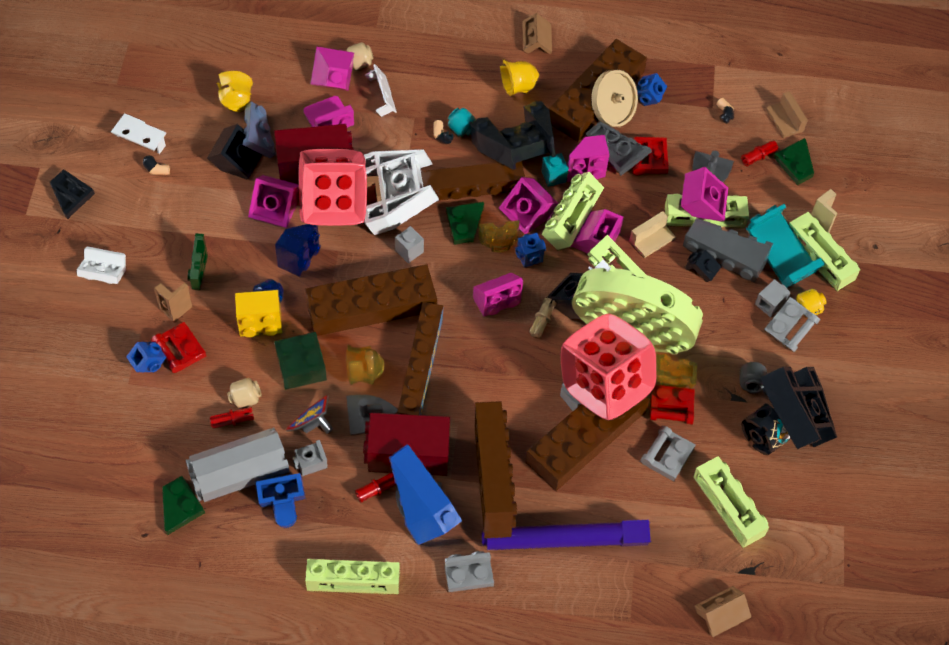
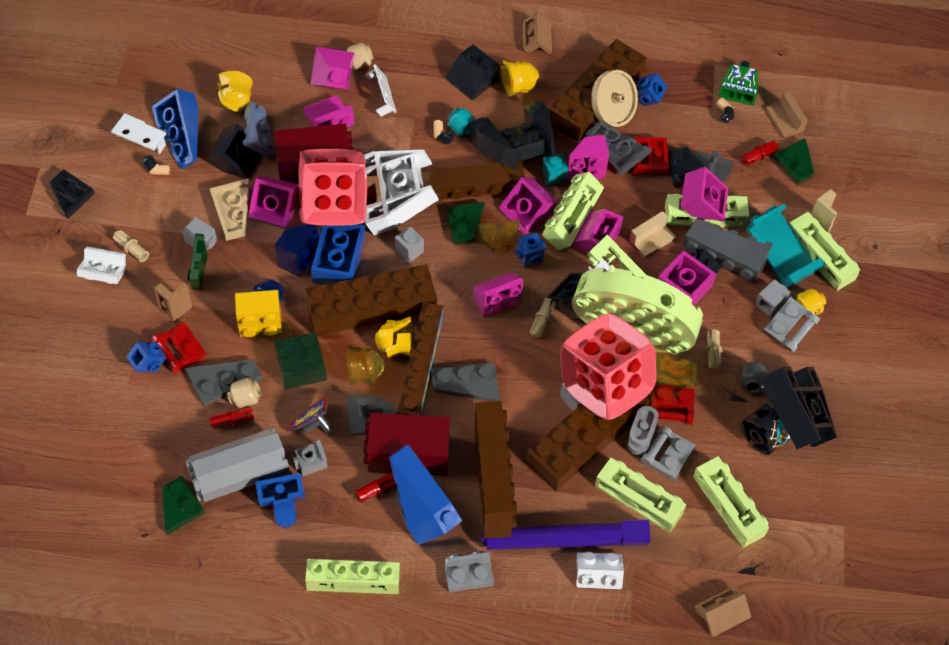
(131, 245): none -> tan axle
(178, 117): none -> blue wedge
(199, 227): none -> light grey brick
(215, 380): none -> dark grey wing
(232, 207): none -> tan wing
(338, 253): none -> blue brick
(395, 337): none -> yellow helmet
(470, 381): none -> dark grey wing
(473, 72): none -> black slope
(599, 570): none -> white bracket
(640, 494): none -> yellowish green brick
(642, 430): none -> light grey brick
(682, 162): none -> black wing
(689, 276): none -> dark pink brick
(714, 349): none -> tan axle
(740, 84): none -> green torso

